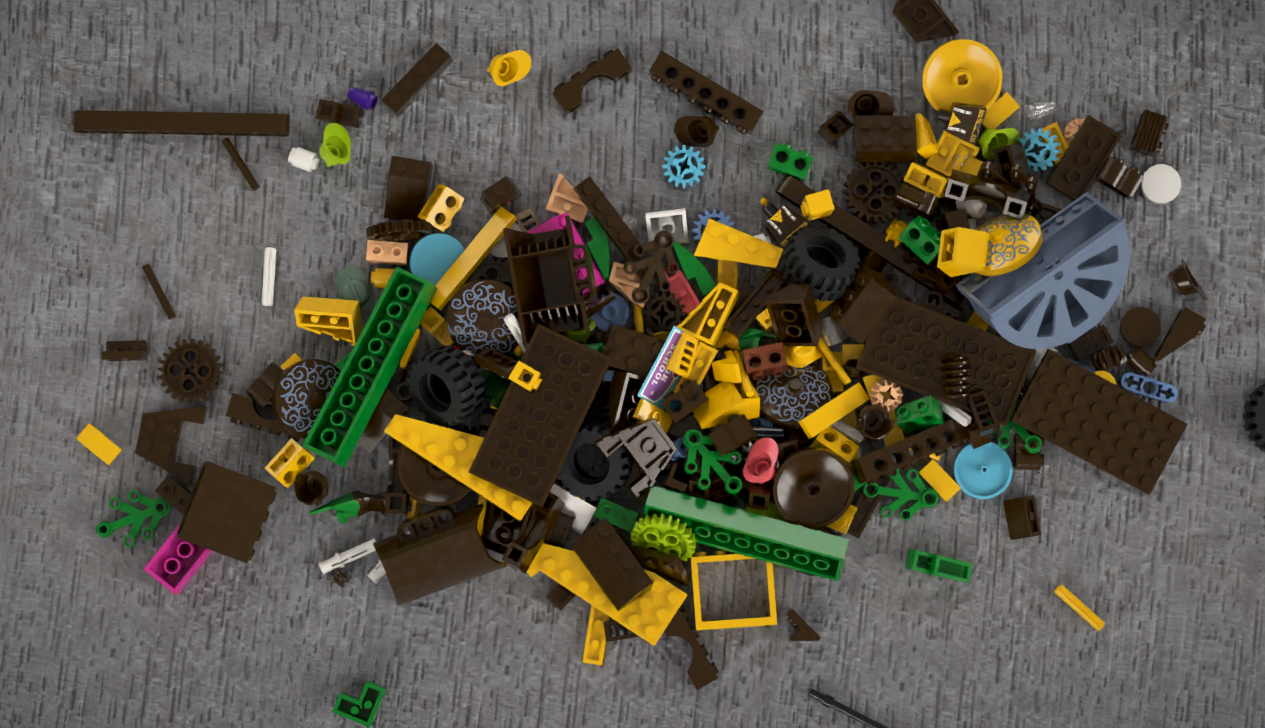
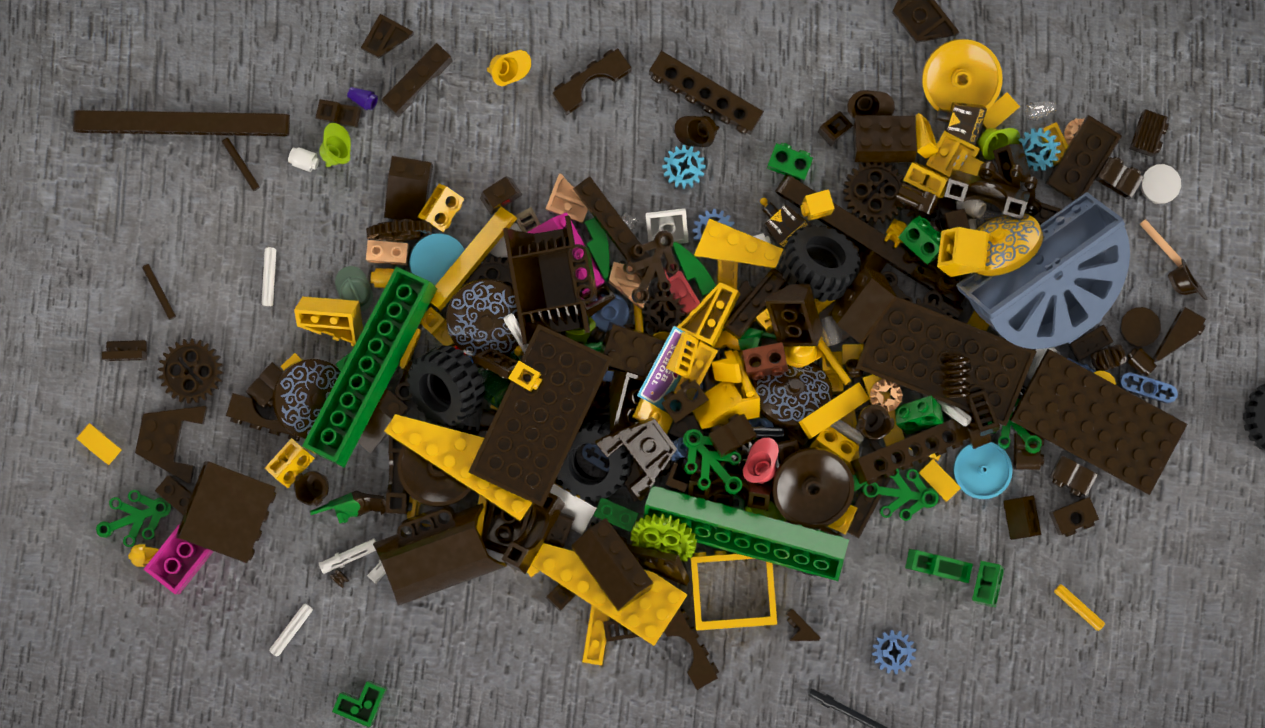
(141, 555): none -> yellow piece
(291, 630): none -> white axle
(385, 36): none -> dark brown wing
(597, 462): none -> medium blue beam
(892, 641): none -> medium blue gear
(988, 584): none -> green brick
(1073, 476): none -> dark brown brick
(1083, 508): none -> dark brown brick
(1161, 242): none -> light nougat bar

